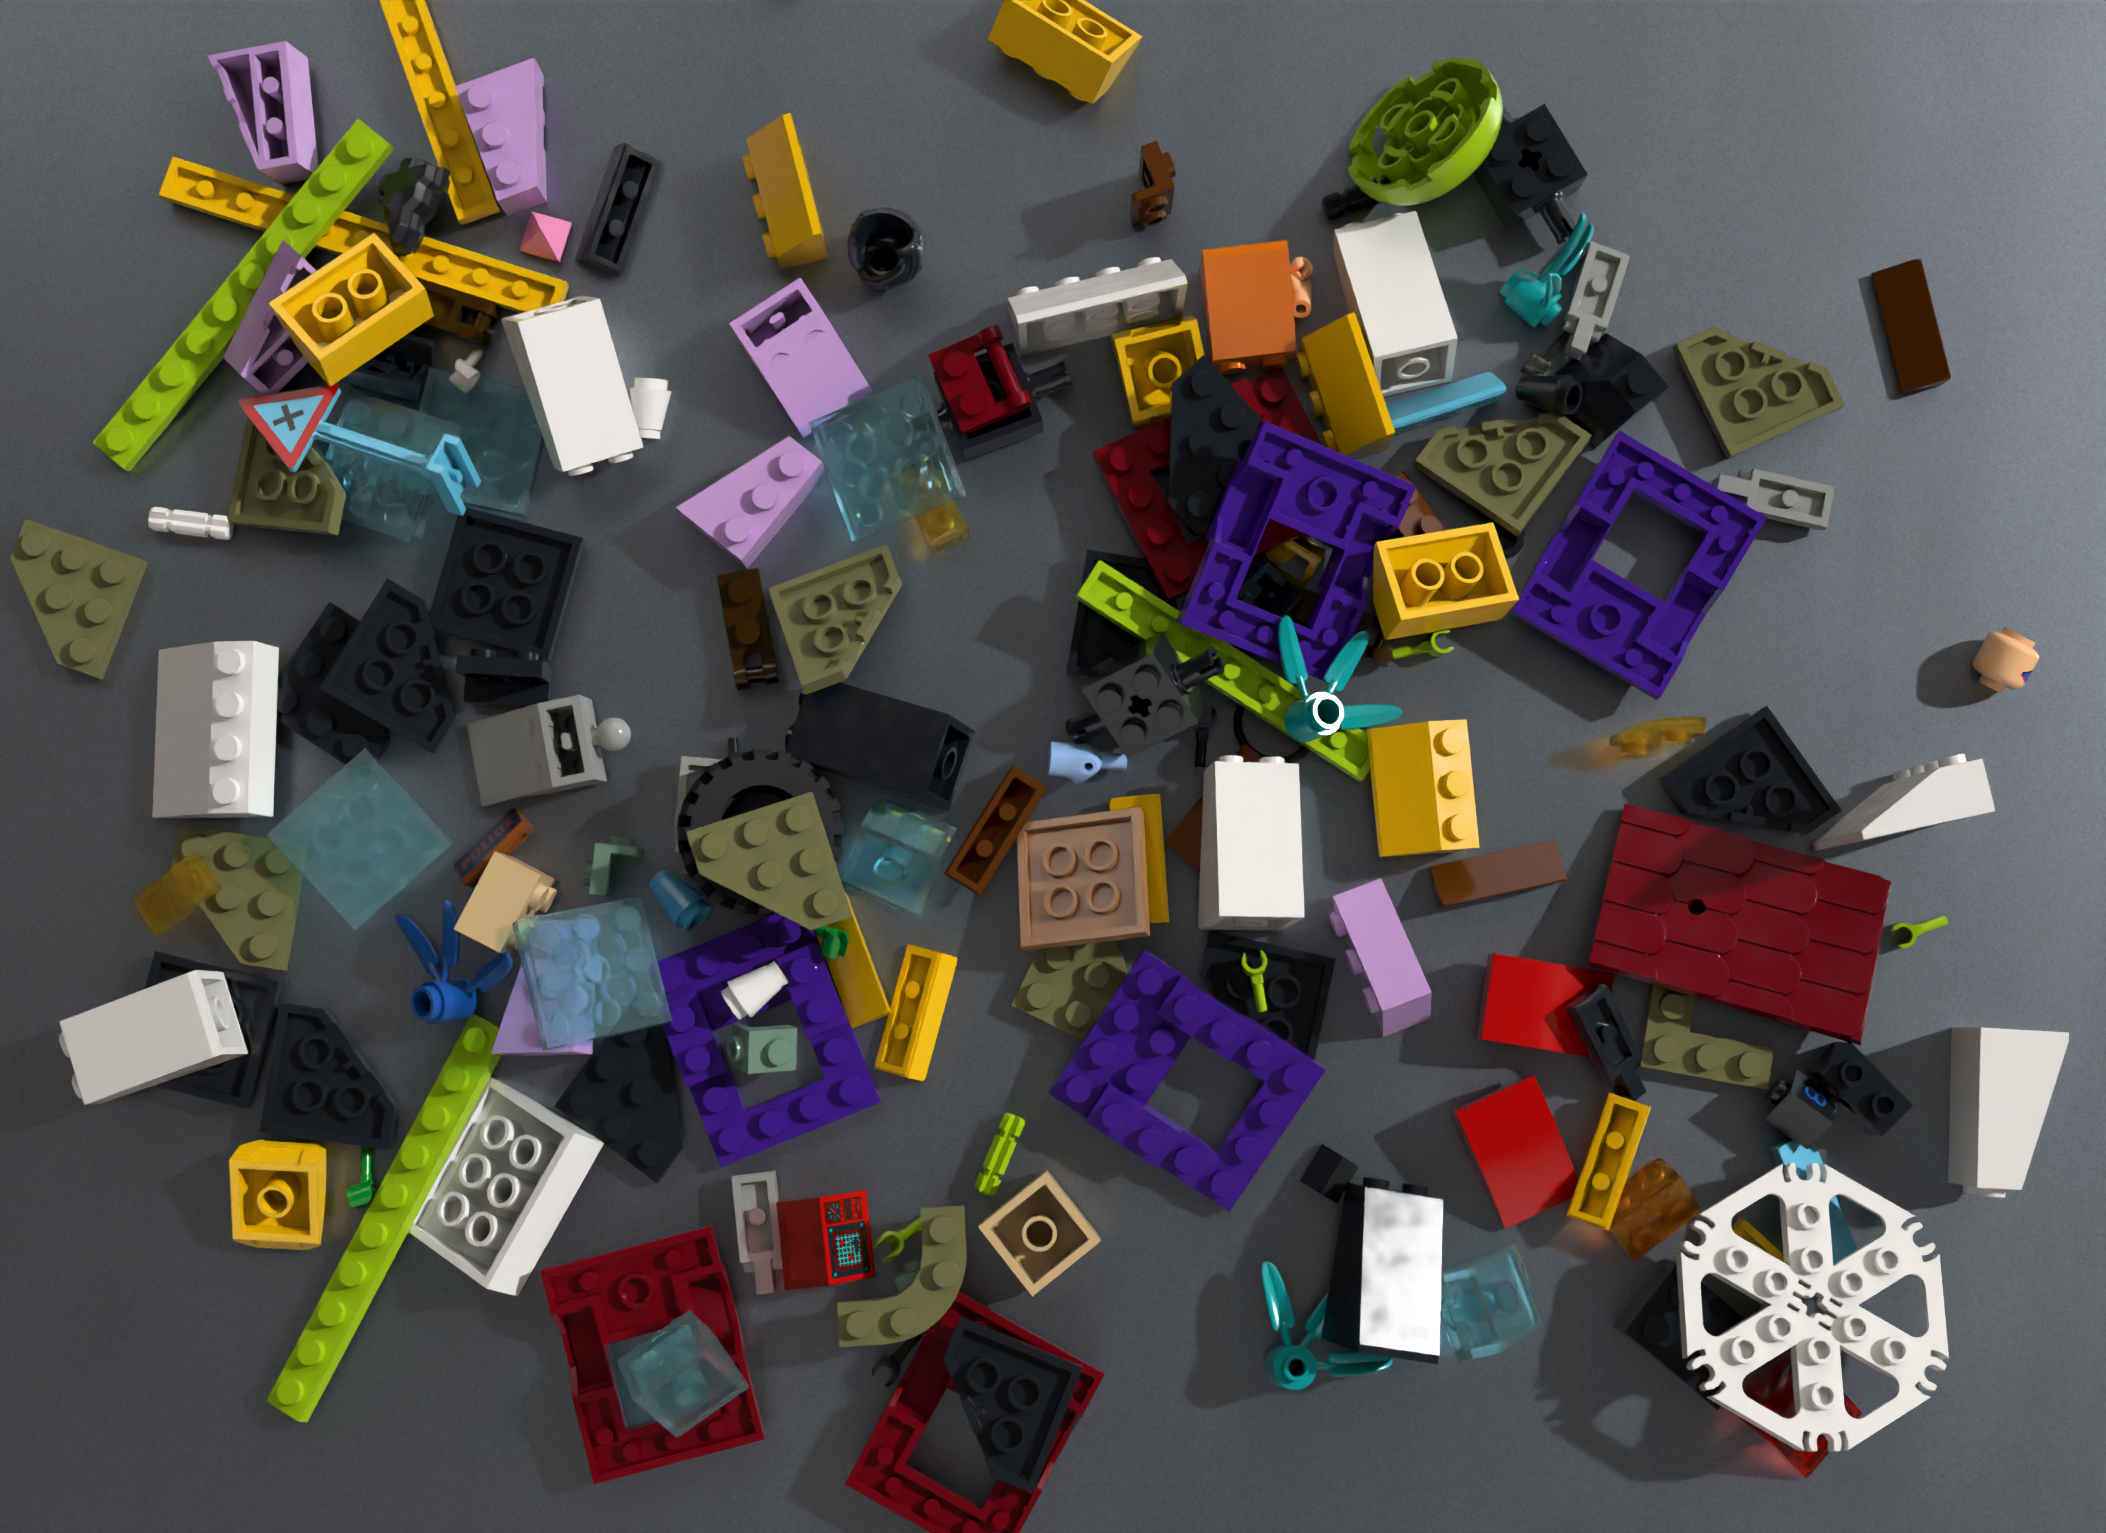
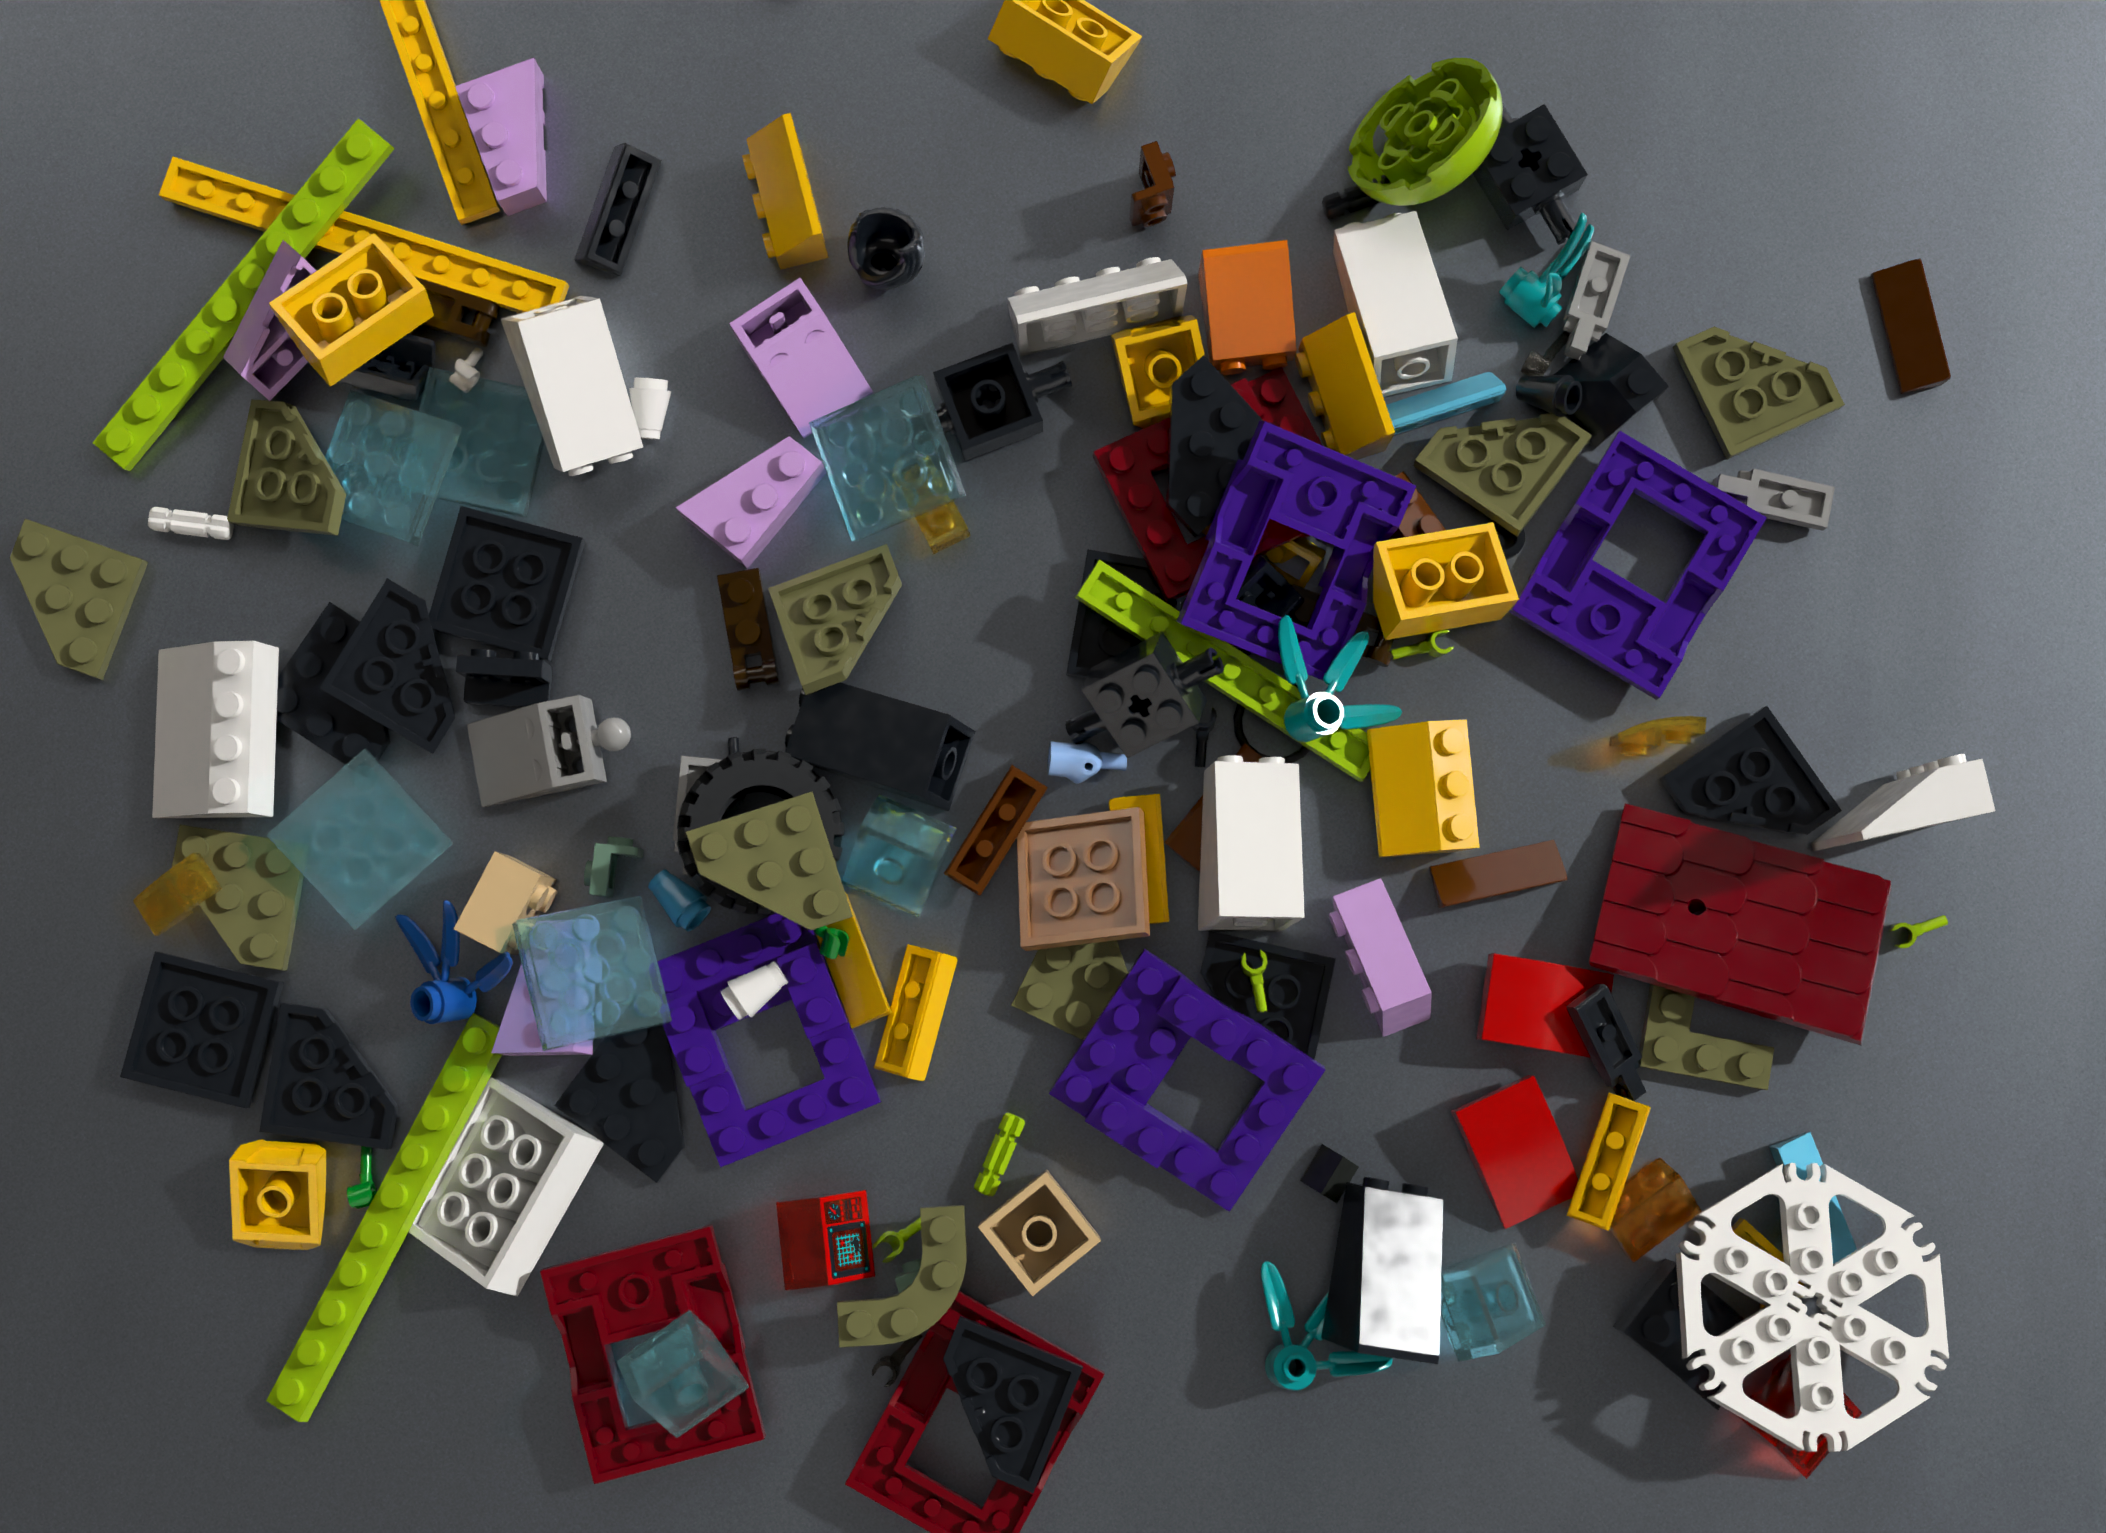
(152, 1036): white slope -> none
(274, 107): lavender wedge -> none
(298, 417): medium azure piece -> none
(411, 201): black rock -> none
(502, 838): dark orange slope -> none
(545, 237): bright pink slope -> none
(758, 1227): light grey hinge -> none
(763, 1048): sand green bracket -> none
(966, 385): dark red plate -> none
(1301, 286): light nougat arm -> none
(1801, 1108): black brick -> none
(1860, 1087): black brick -> none
(1998, 1104): white slope -> none
(2005, 660): light nougat head -> none

